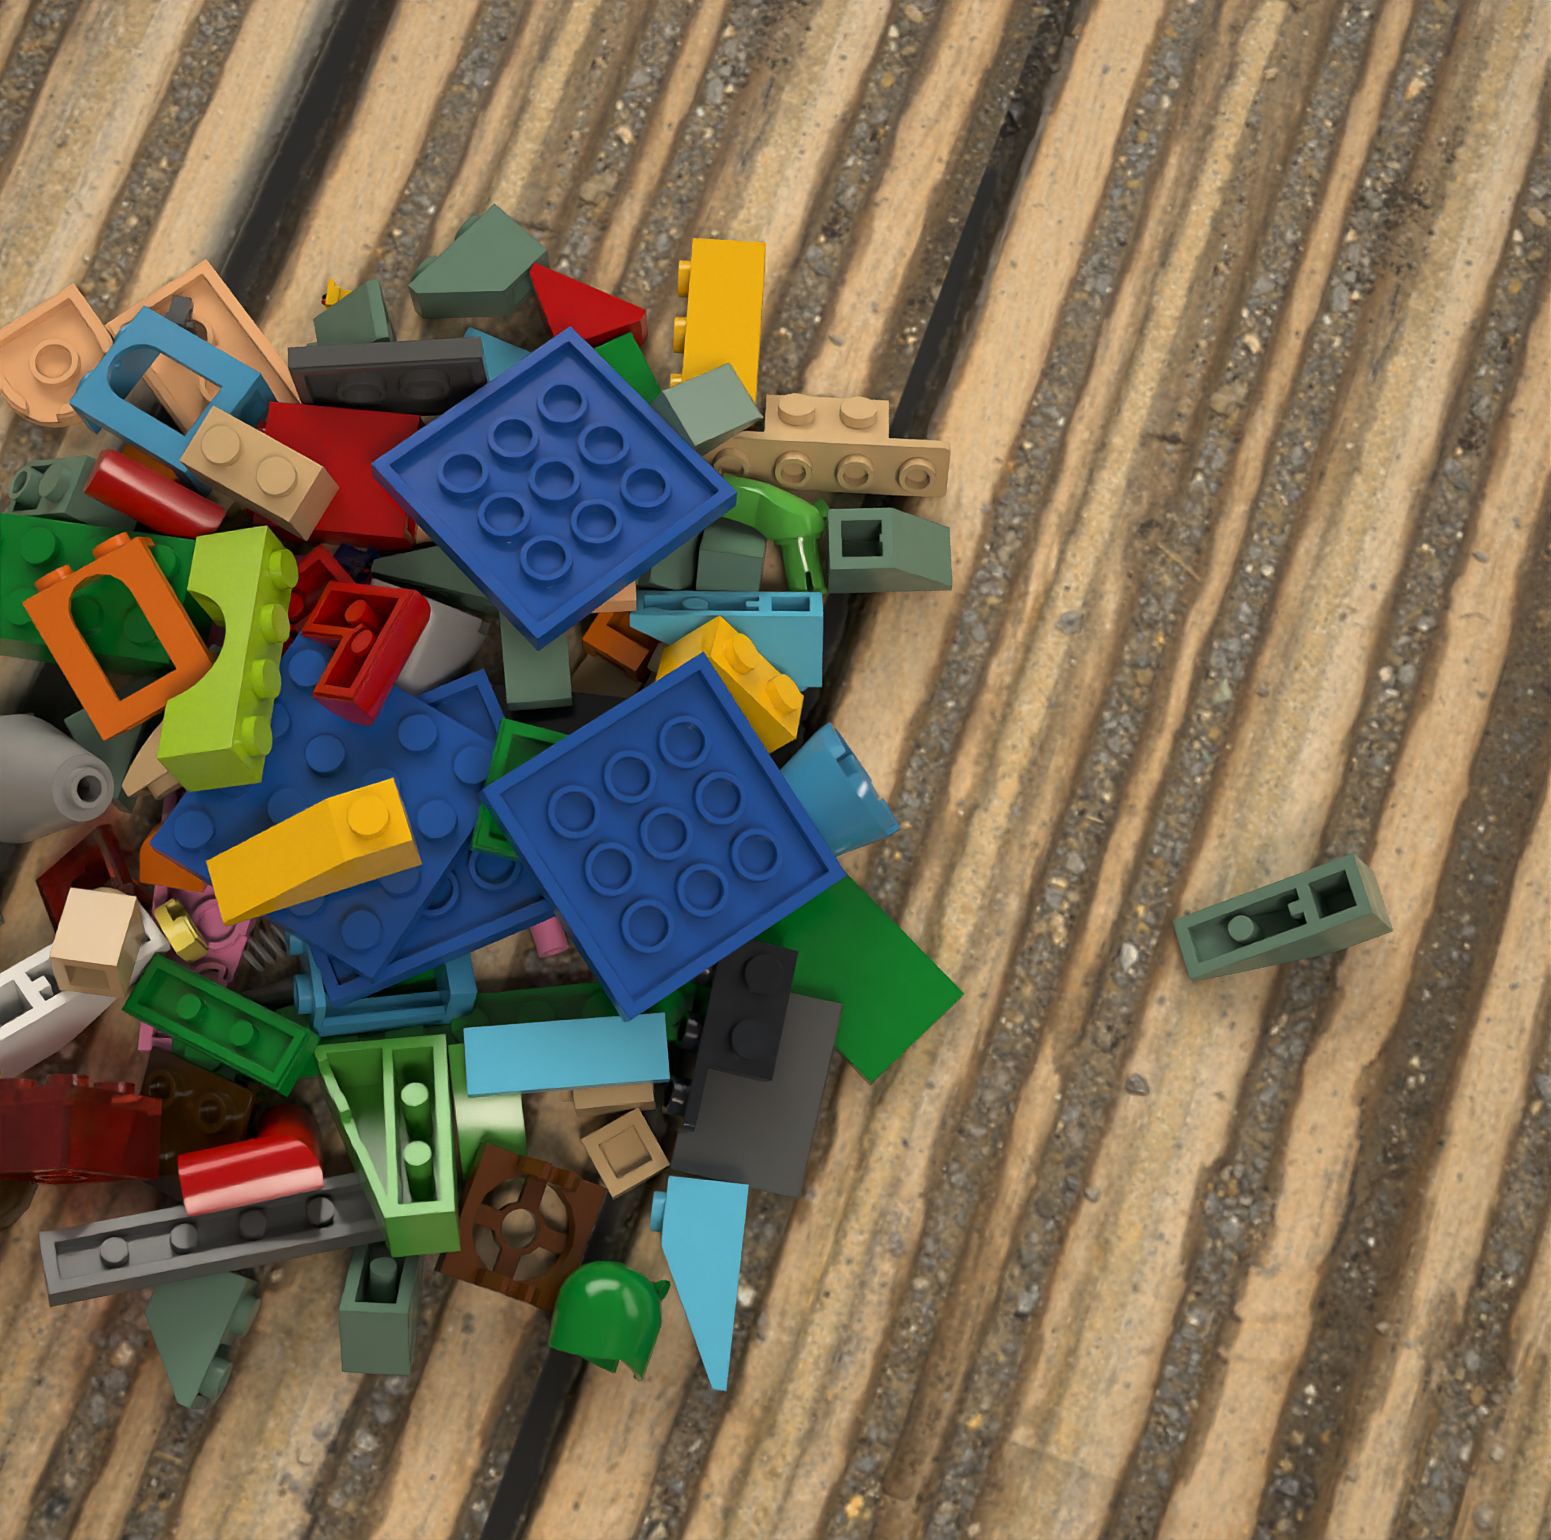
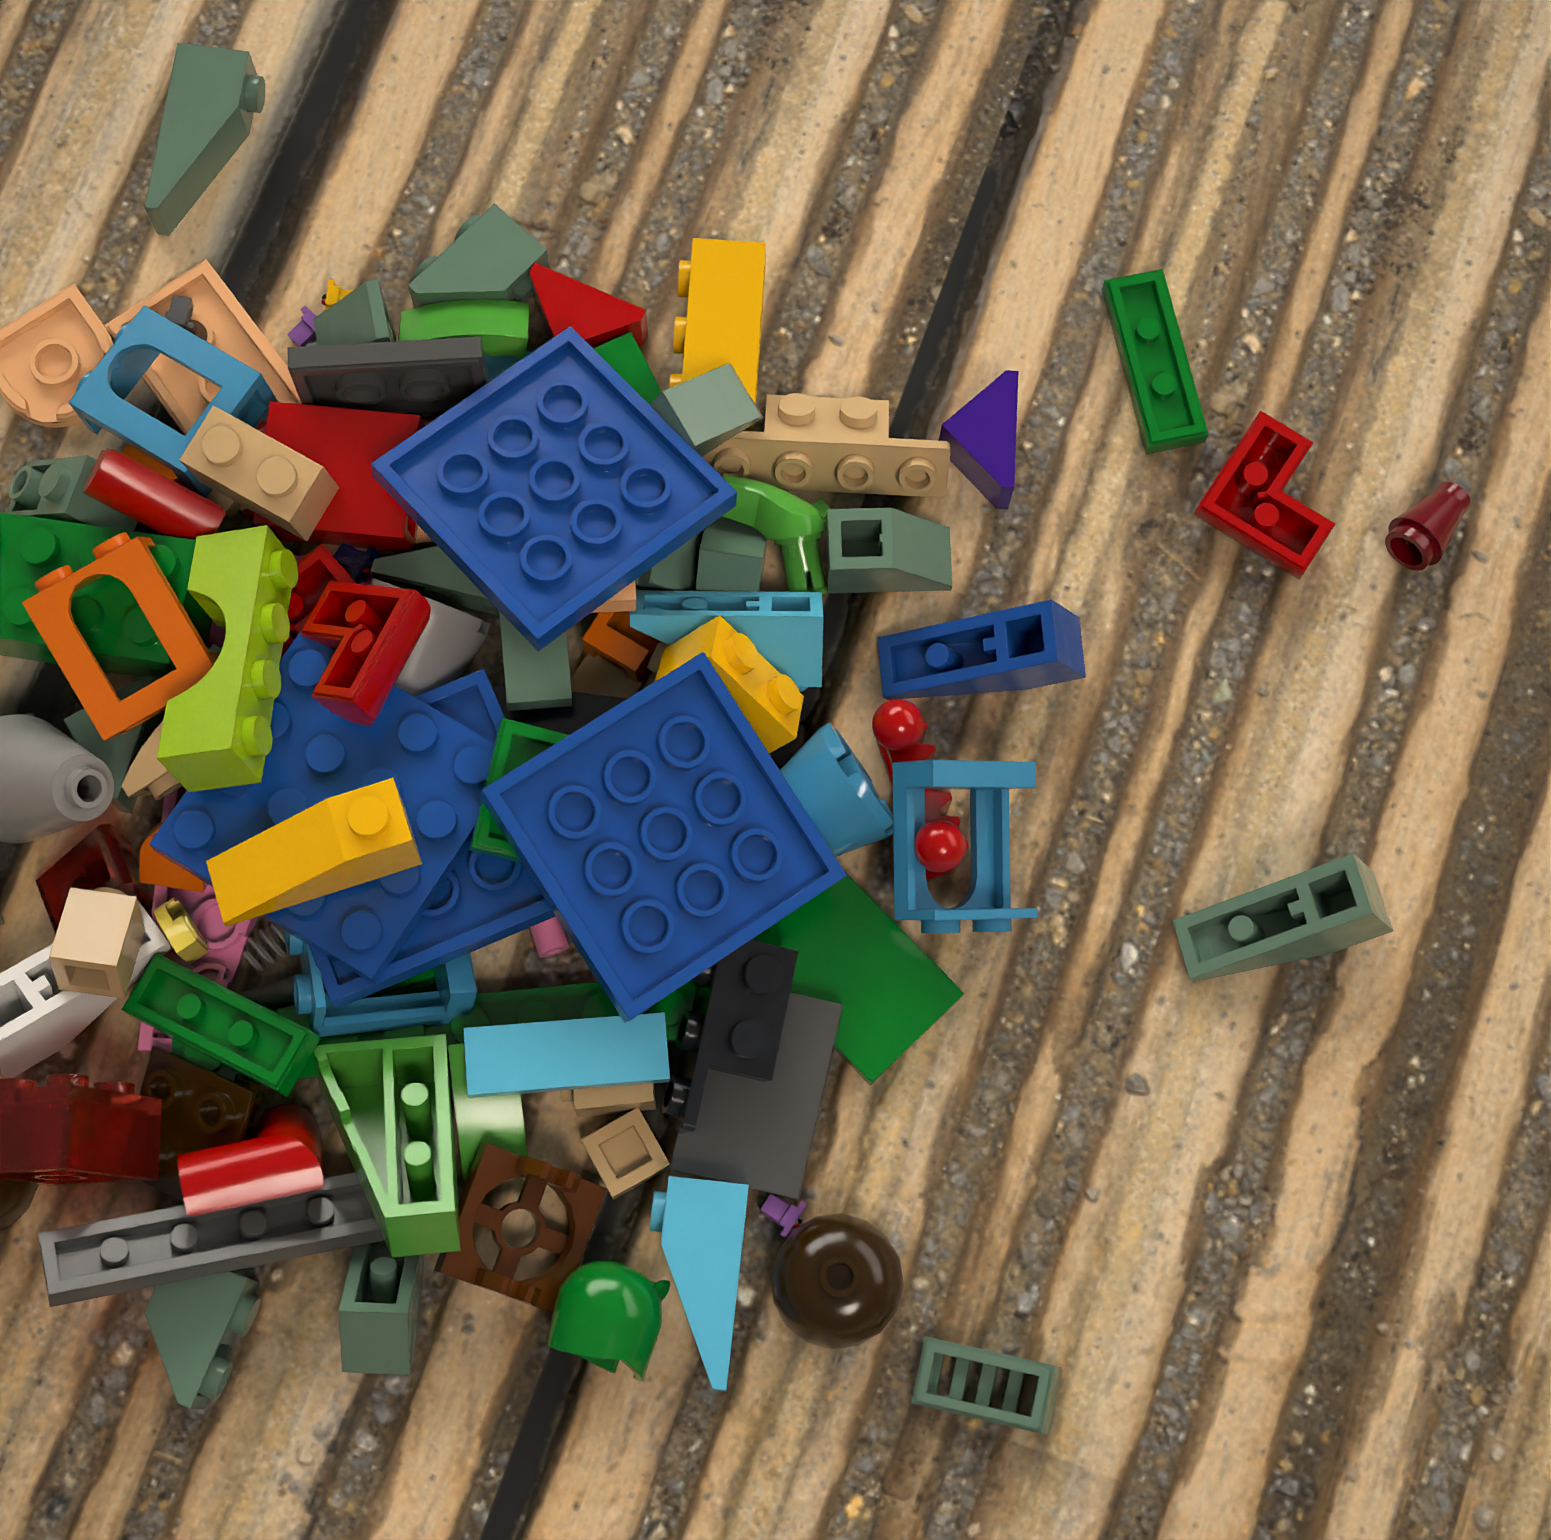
(201, 127): none -> sand green slope
(304, 331): none -> medium lavender piece
(498, 323): none -> bright green slope
(783, 1213): none -> medium lavender piece
(836, 1281): none -> dark brown cylinder
(900, 738): none -> red gear
(984, 653): none -> blue slope
(985, 439): none -> dark purple slope
(989, 890): none -> dark azure panel
(1043, 1399): none -> sand green slope
(1154, 361): none -> green tile
(1250, 499): none -> red brick
(1426, 528): none -> dark red cone

